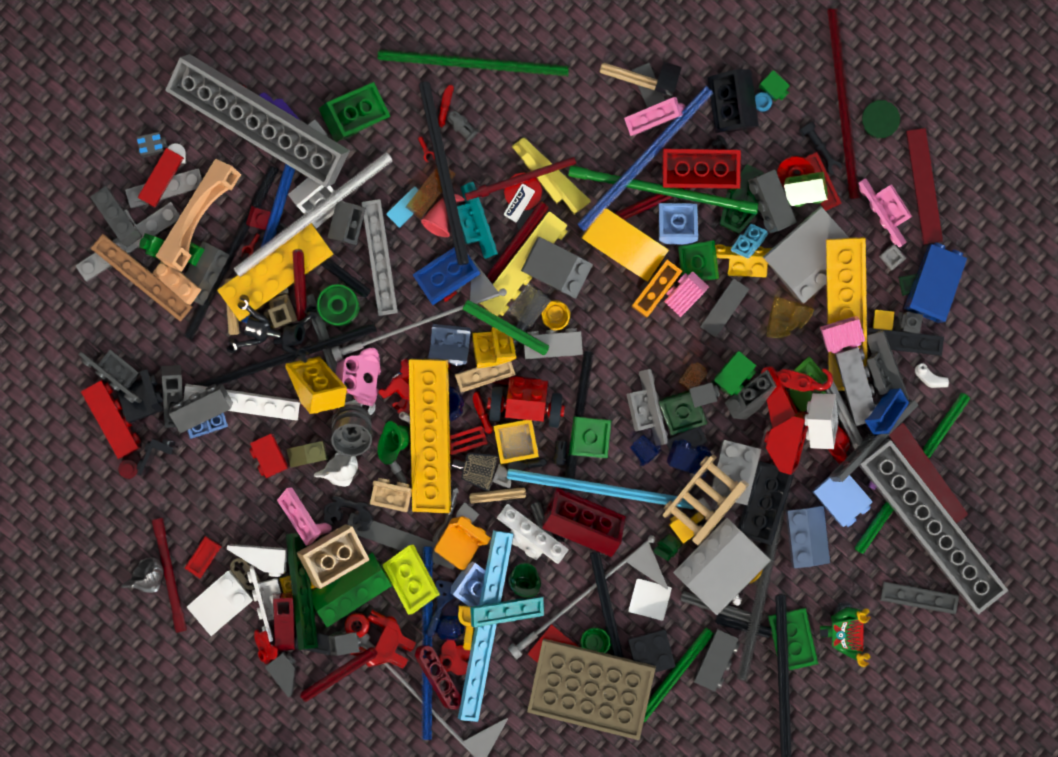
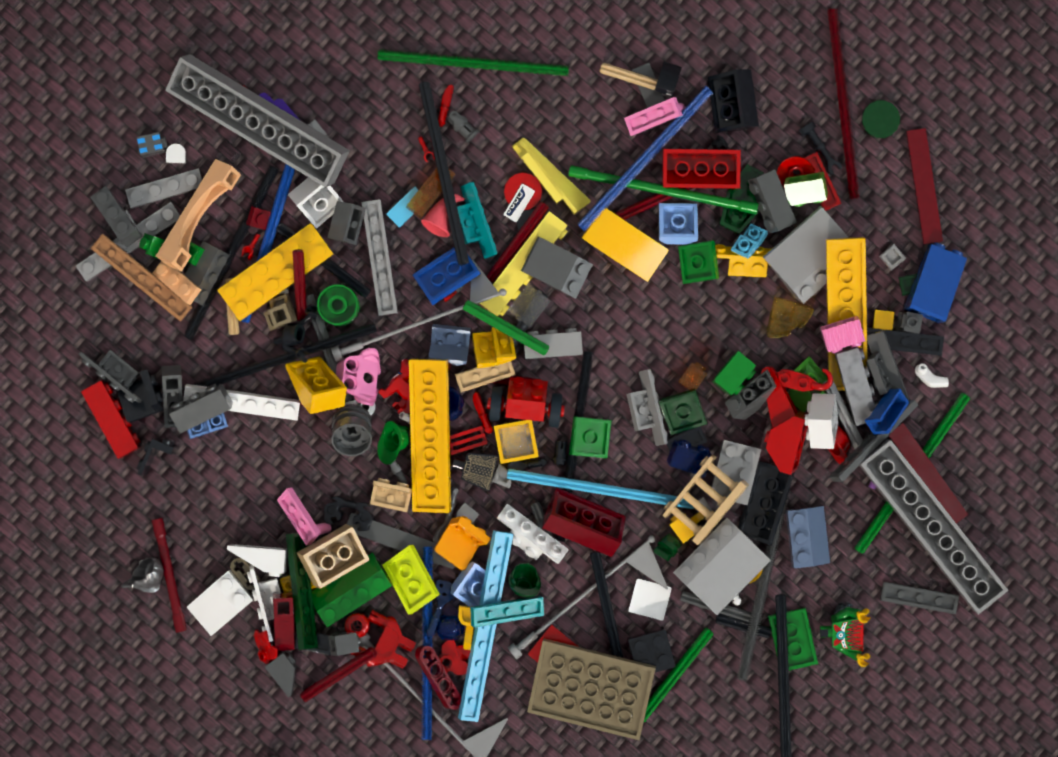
(127, 469): dark red plate -> none
(160, 177): red tile -> none
(203, 557): red tile -> none
(257, 327): black piece -> none
(268, 456): red brick -> none
(288, 233): white axle -> none
(307, 454): olive slope -> none
(339, 470): white hair -> none
(354, 112): green slope -> none
(485, 190): dark red bar -> none
(497, 495): tan axle -> none
(556, 315): yellow hair -> none
(595, 640): green hair -> none
(645, 450): clear blue piece -> none
(656, 288): light orange brick -> none
(686, 294): bright pink brick -> none
(704, 394): dark grey slope -> none
(716, 660): dark grey brick -> none
(724, 307): dark grey slope -> none
(763, 101): dark azure tile -> none
(775, 86): green brick -> none
(843, 499): light blue brick -> none
(889, 209): bright pink bracket -> none

